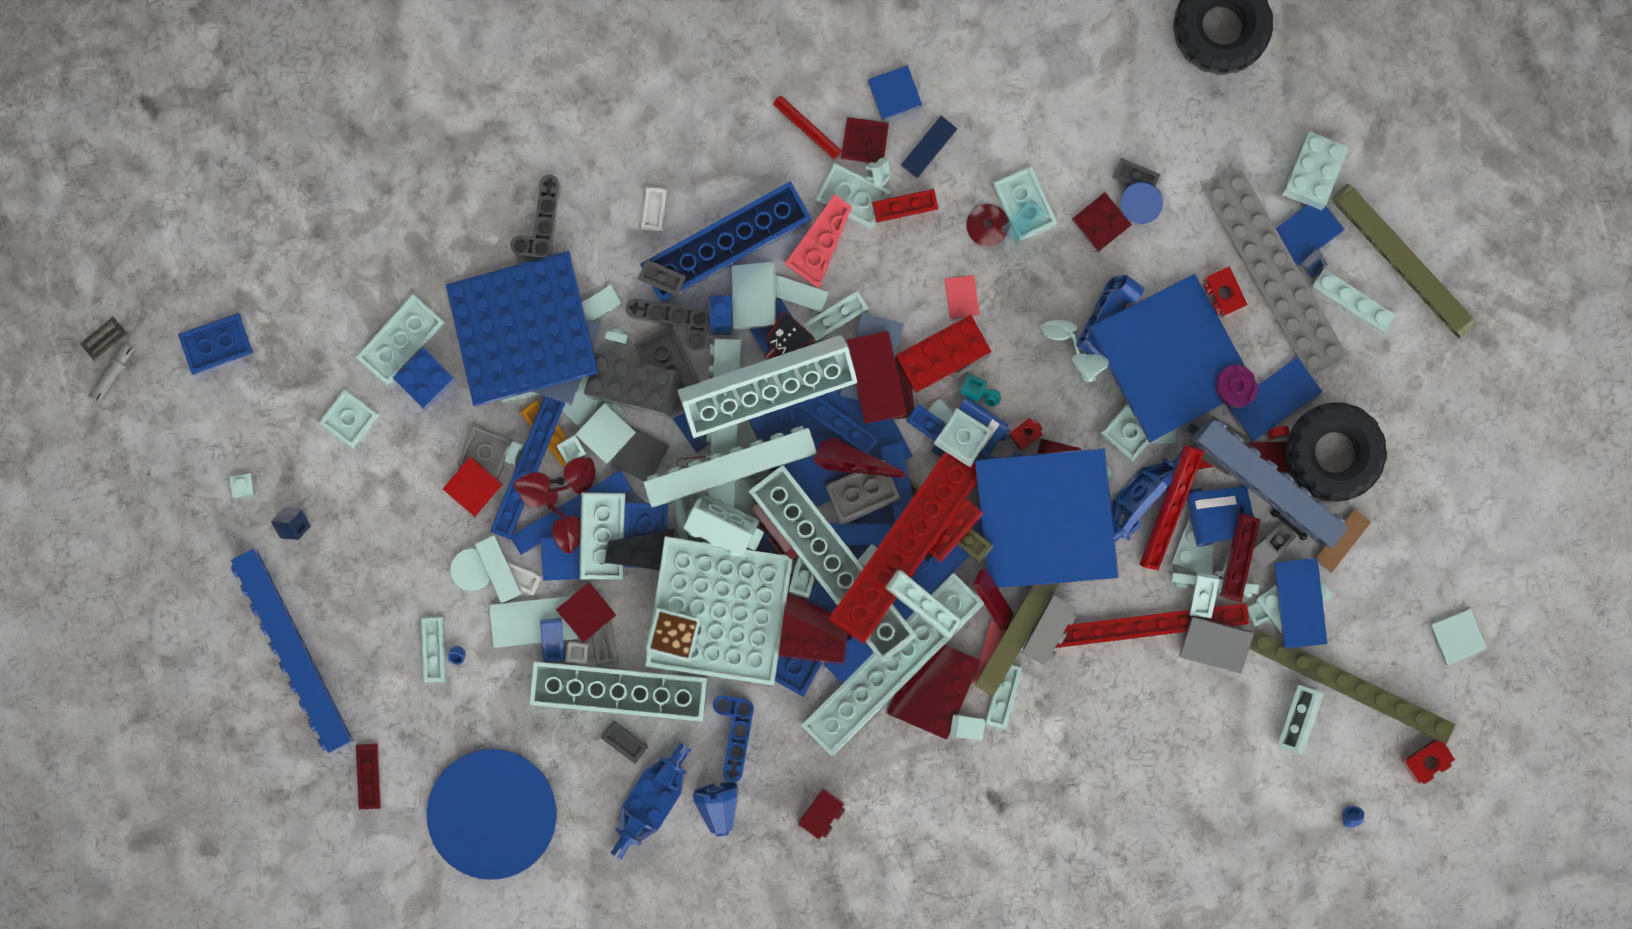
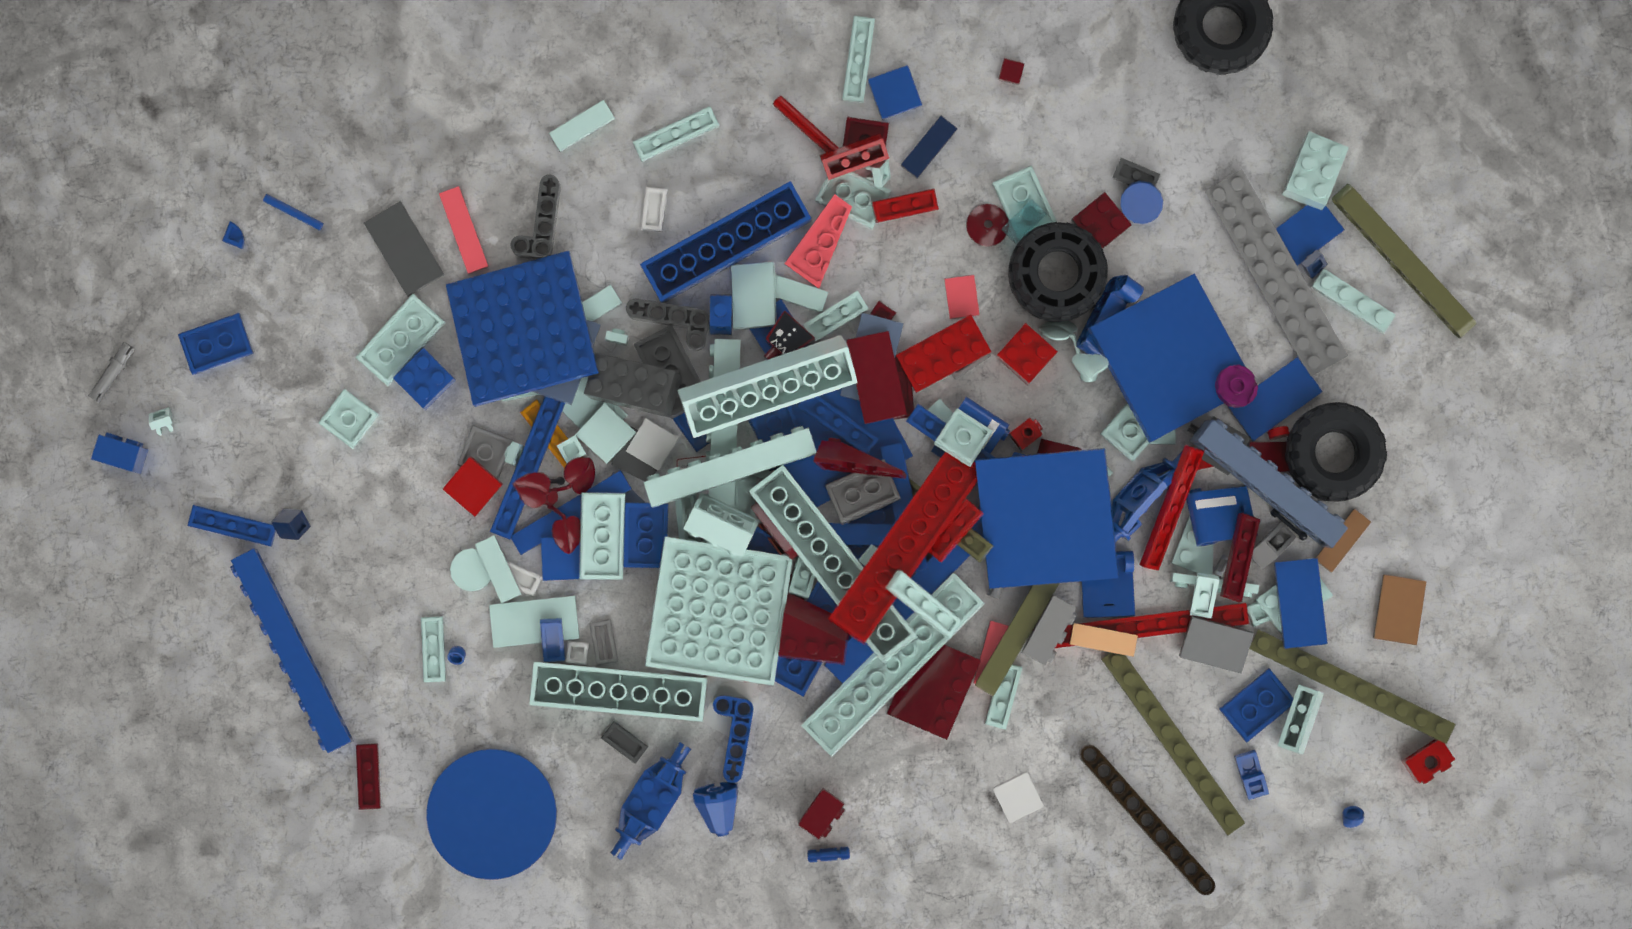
(107, 346): clear smoke tile -> none
(124, 455): none -> blue brick
(159, 419): none -> light aqua tile
(232, 525): none -> blue tile
(234, 236): none -> blue tile
(242, 485): light aqua plate -> none
(293, 212): none -> blue bar
(404, 248): none -> dark grey tile
(463, 230): none -> coral tile
(582, 125): none -> light aqua tile
(586, 612): dark red tile -> none
(639, 550): black wing -> none
(652, 444): none -> white sticker
(661, 278): dark grey plate -> none
(672, 634): slope -> none
(676, 133): none -> light aqua tile
(734, 689): none -> white sticker
(756, 538): light aqua tile -> none
(828, 854): none -> blue axle
(854, 156): none -> brick
(858, 59): none -> light aqua tile
(883, 311): none -> dark red tile
(967, 727): light aqua tile -> none
(975, 388): teal plate -> none
(993, 599): dark red tile -> none
(1011, 71): none -> dark red tile
(1018, 797): none -> white sticker
(1026, 354): none -> red brick
(1050, 304): none -> black tyre
(1103, 639): none -> light nougat tile
(1111, 591): none -> blue door
(1156, 824): none -> dark brown beam
(1173, 742): none -> olive plate
(1224, 279): red brick -> none
(1251, 774): none -> blue slope
(1257, 705): none -> blue tile
(1399, 609): none -> medium nougat tile
(1458, 636): light aqua tile -> none

